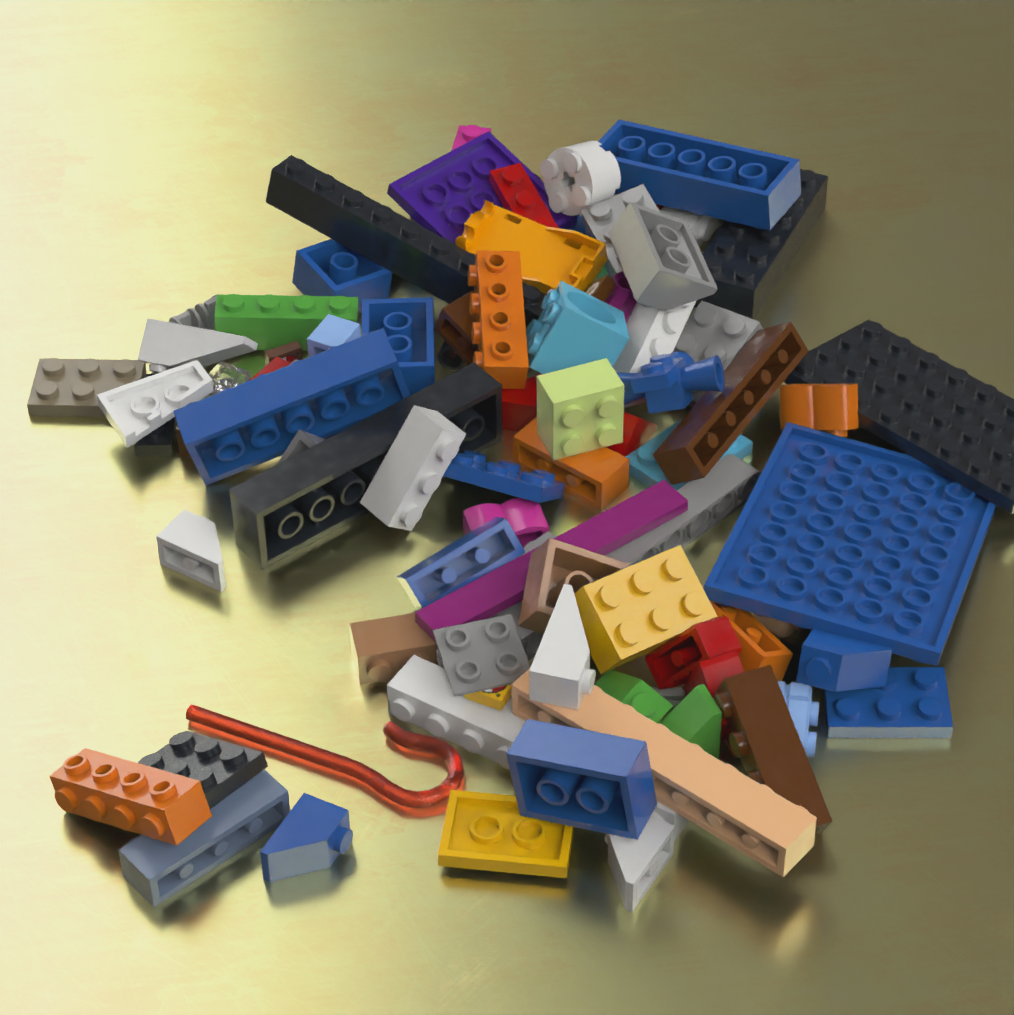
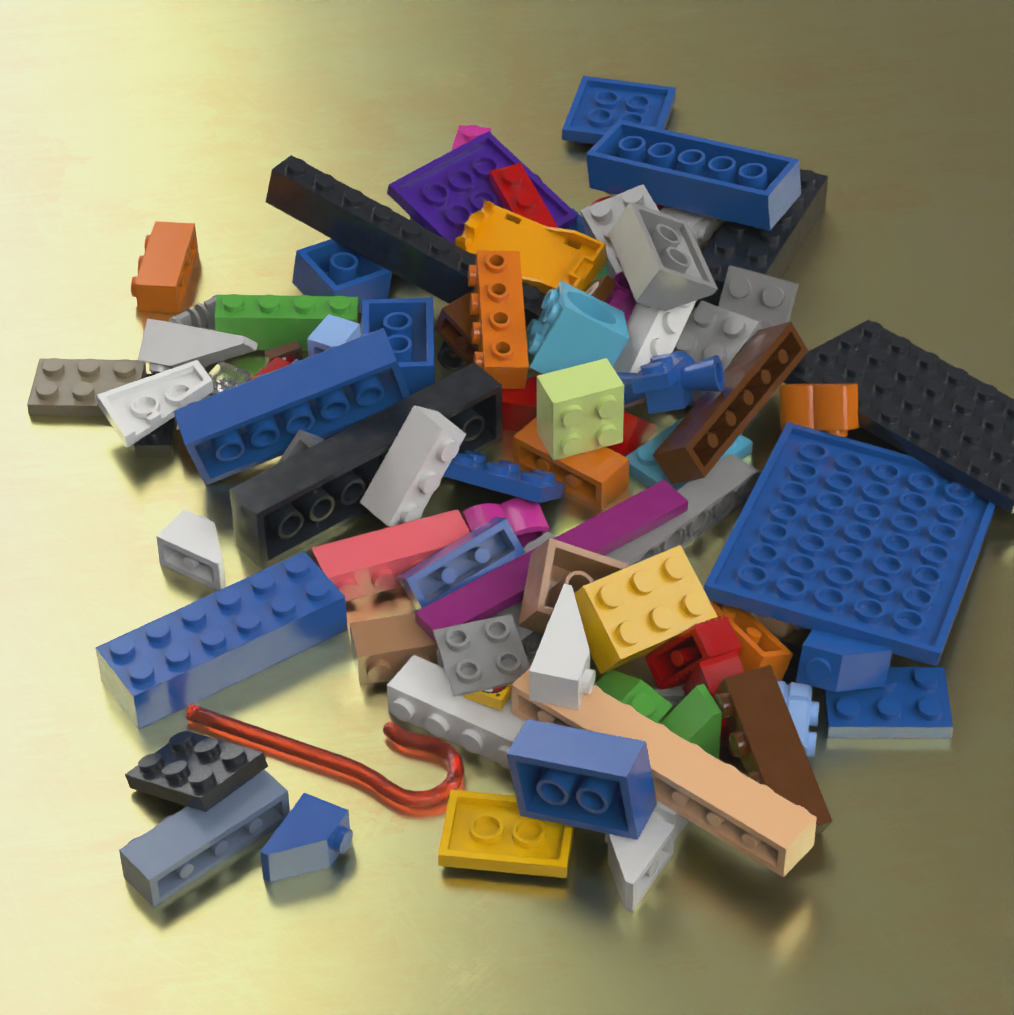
(130, 796): orange brick -> none
(165, 267): none -> orange brick
(221, 639): none -> blue brick
(375, 559): none -> coral brick
(579, 177): white brick -> none
(605, 101): none -> blue plate
(758, 296): none -> light grey plate

